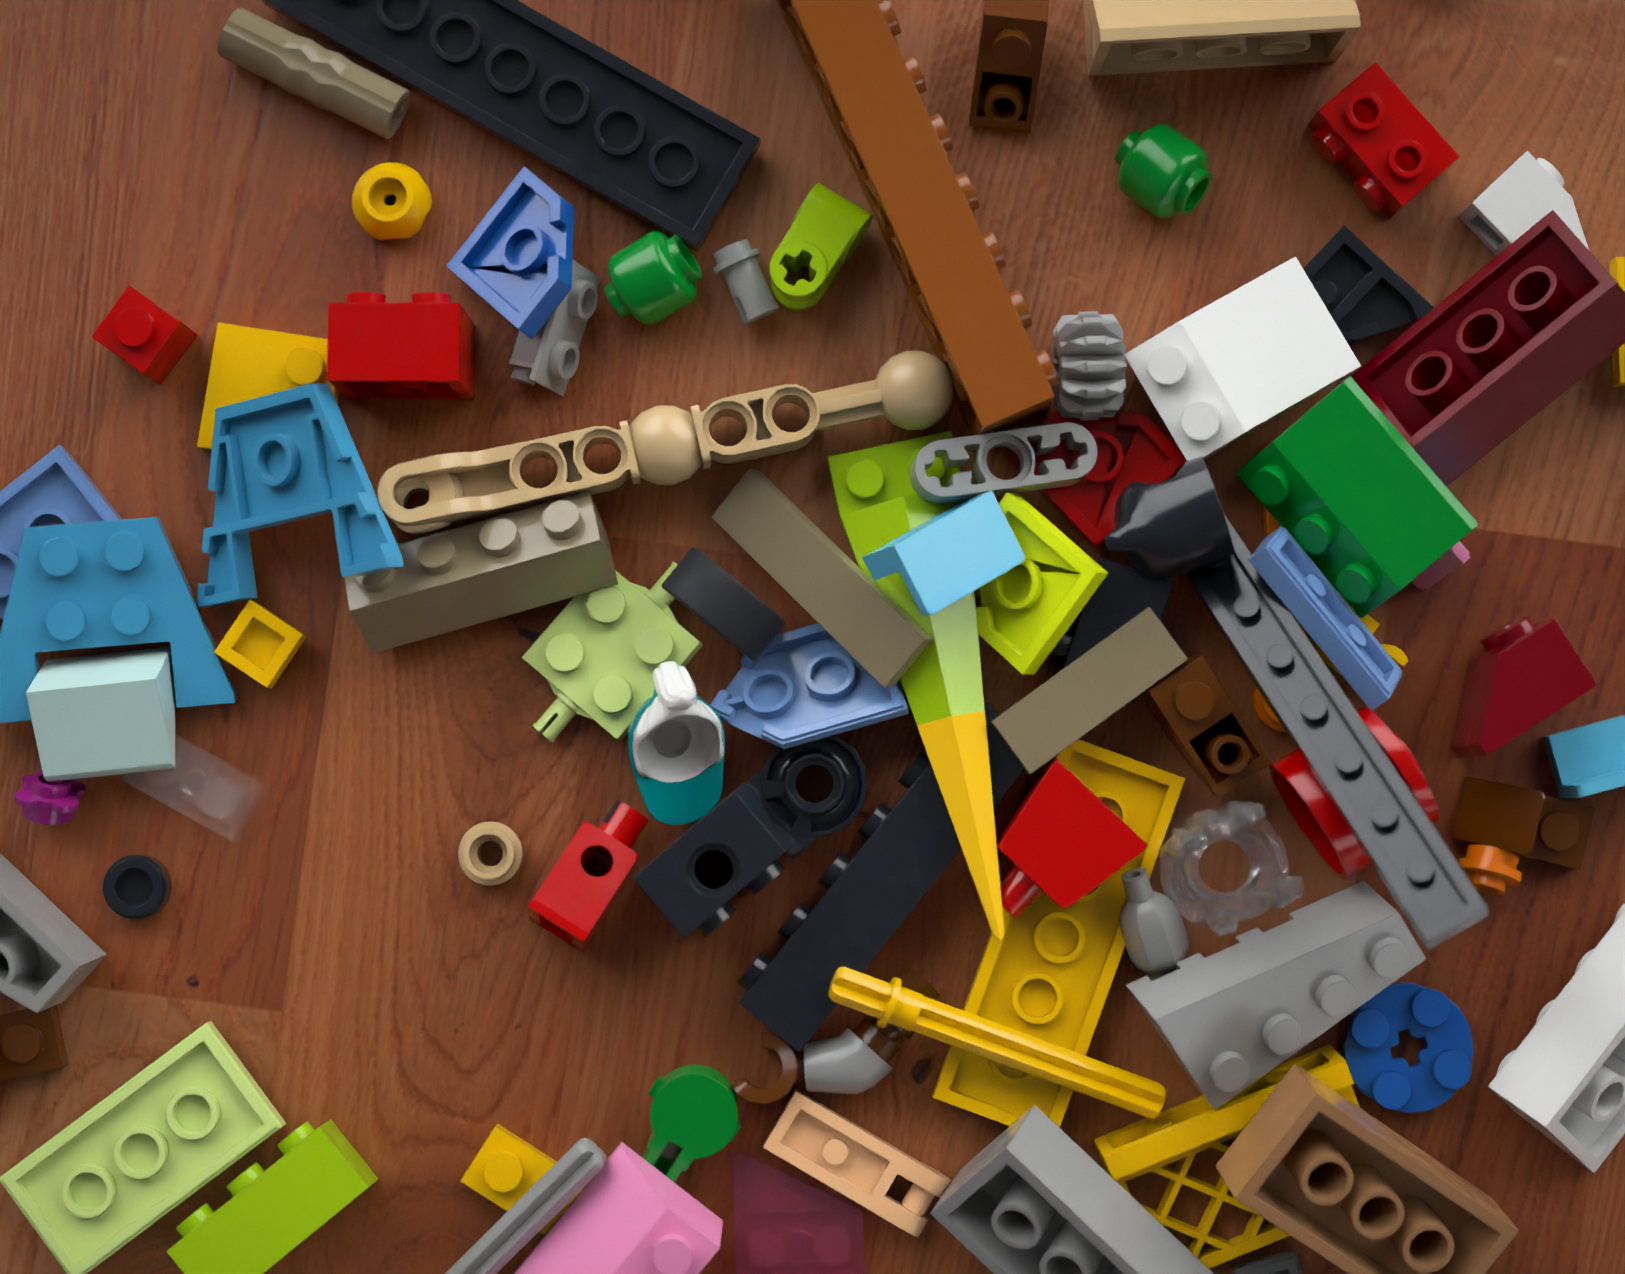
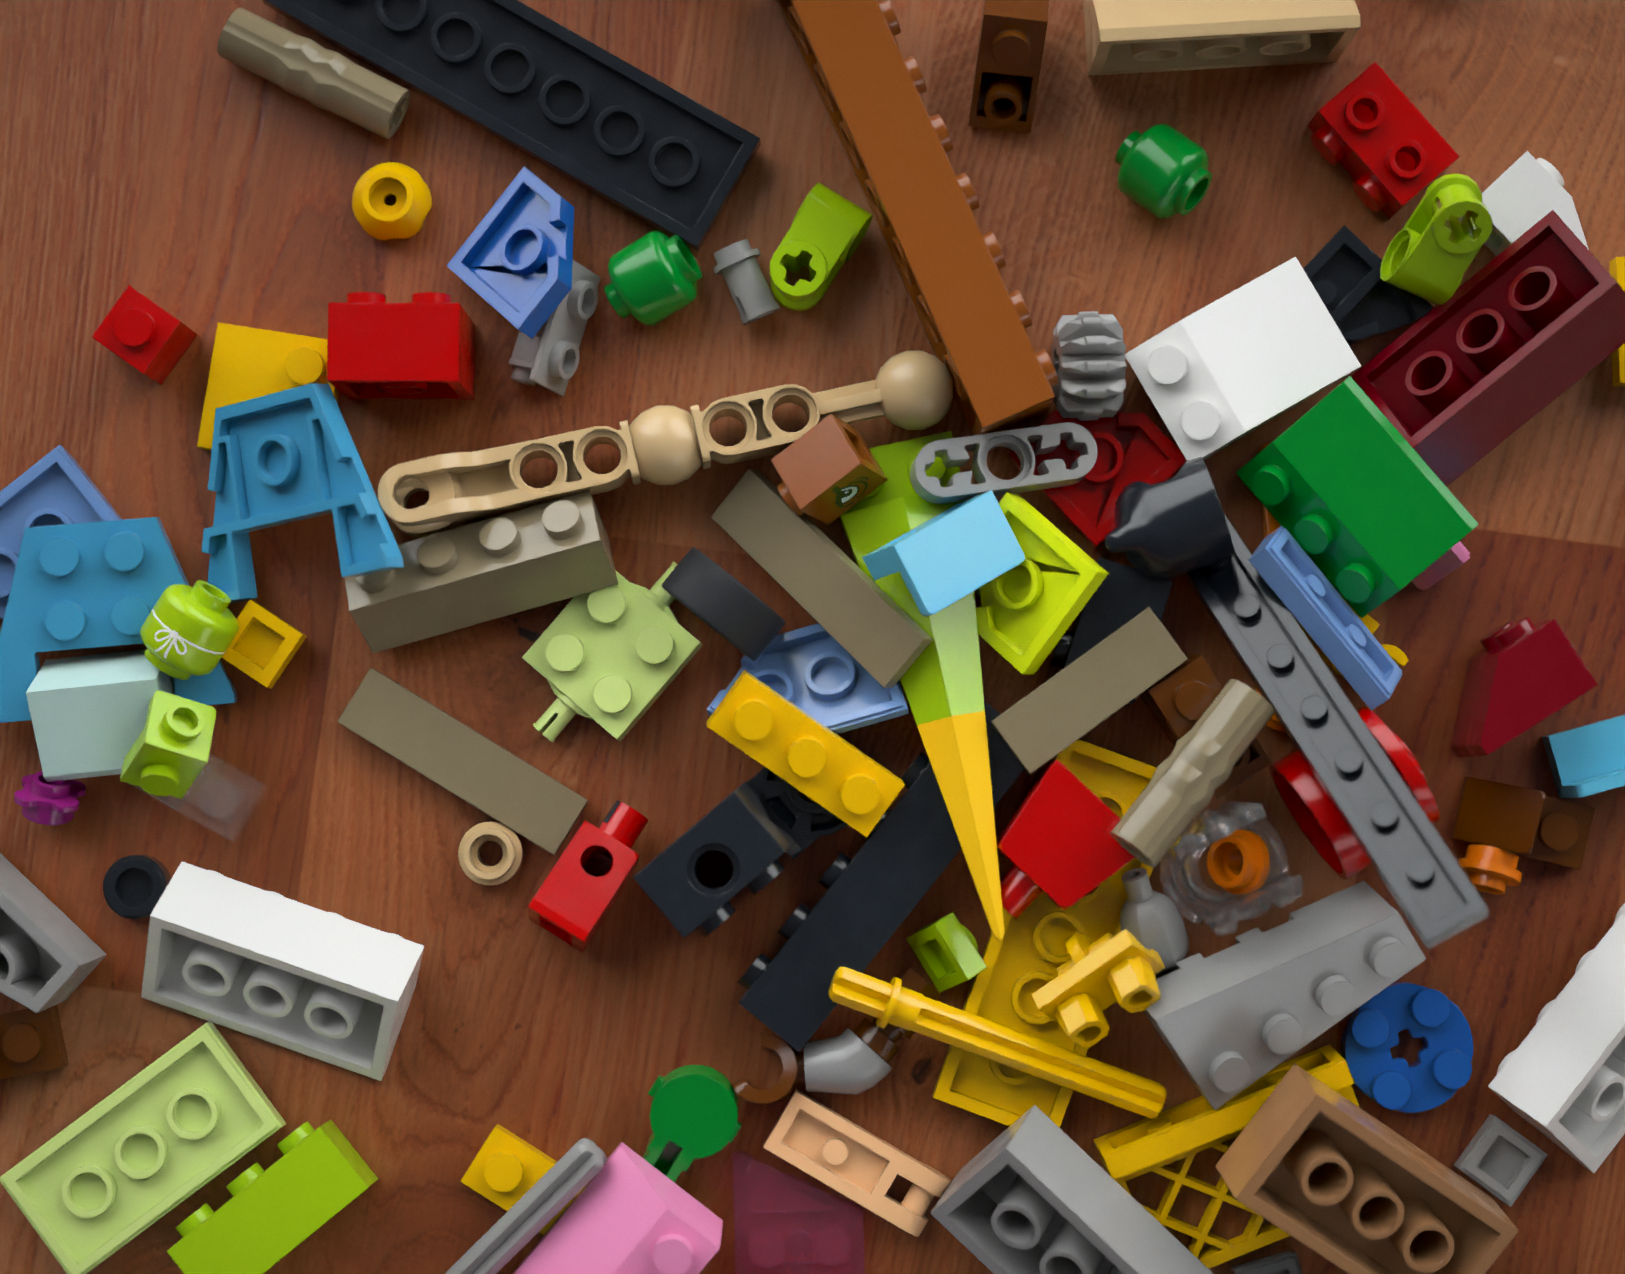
(171, 746): none -> lime bracket
(189, 630): none -> lime head
(279, 970): none -> white slope
(463, 761): none -> dark tan tile
(677, 749): white hair -> none
(805, 753): none -> yellow plate
(827, 470): none -> dark orange brick
(947, 952): none -> lime plate
(1095, 979): none -> yellow hips
(1192, 772): none -> dark tan axle
(1225, 862): none -> orange plate
(1438, 240): none -> lime piece
(1500, 1160): none -> light grey tile

